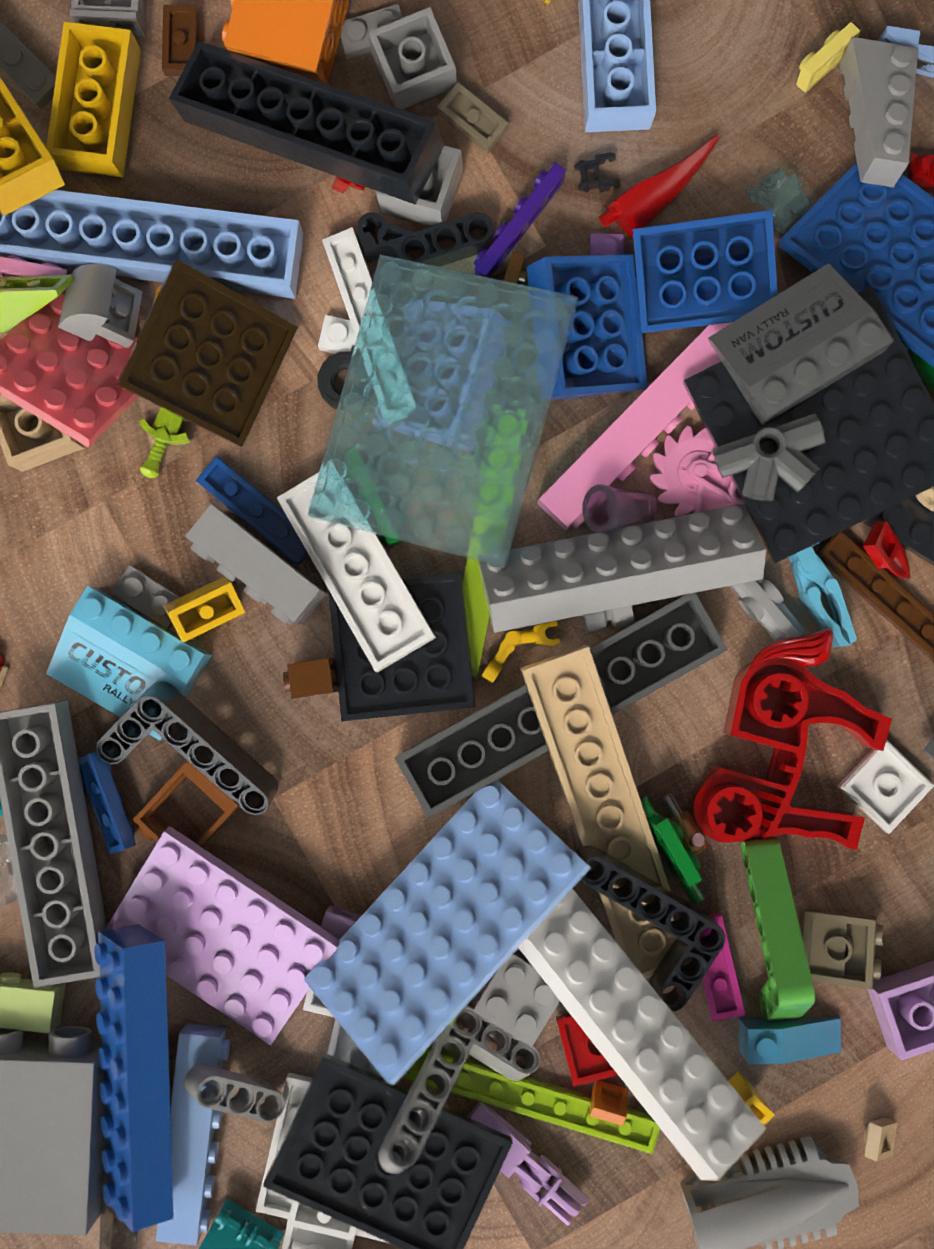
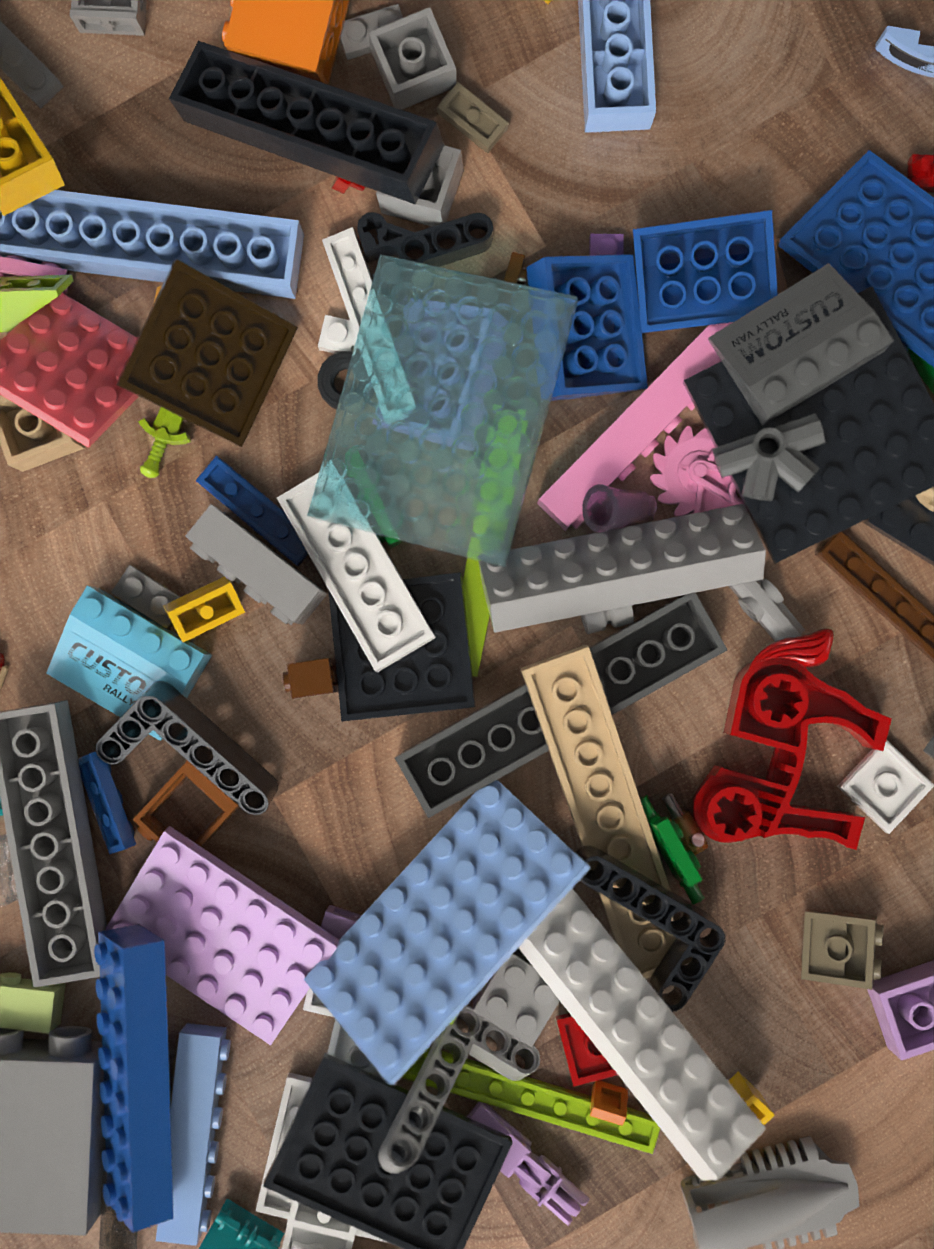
(93, 99): yellow brick -> none
(100, 305): light grey brick -> none
(179, 37): reddish brown plate -> none
(223, 1084): light grey beam -> none
(516, 638): yellow piece -> none
(525, 214): dark purple plate -> none
(587, 185): black piece -> none
(651, 196): red piece -> none
(721, 982): dark pink plate -> none
(780, 198): clear light blue piece -> none
(788, 1039): dark azure slope -> none
(789, 982): bright green beam -> none
(813, 580): medium azure arm -> none
(818, 64): light yellow plate -> none
(880, 1139): tan plate -> none
(881, 103): light grey wedge -> none
(887, 550): red plate -> none

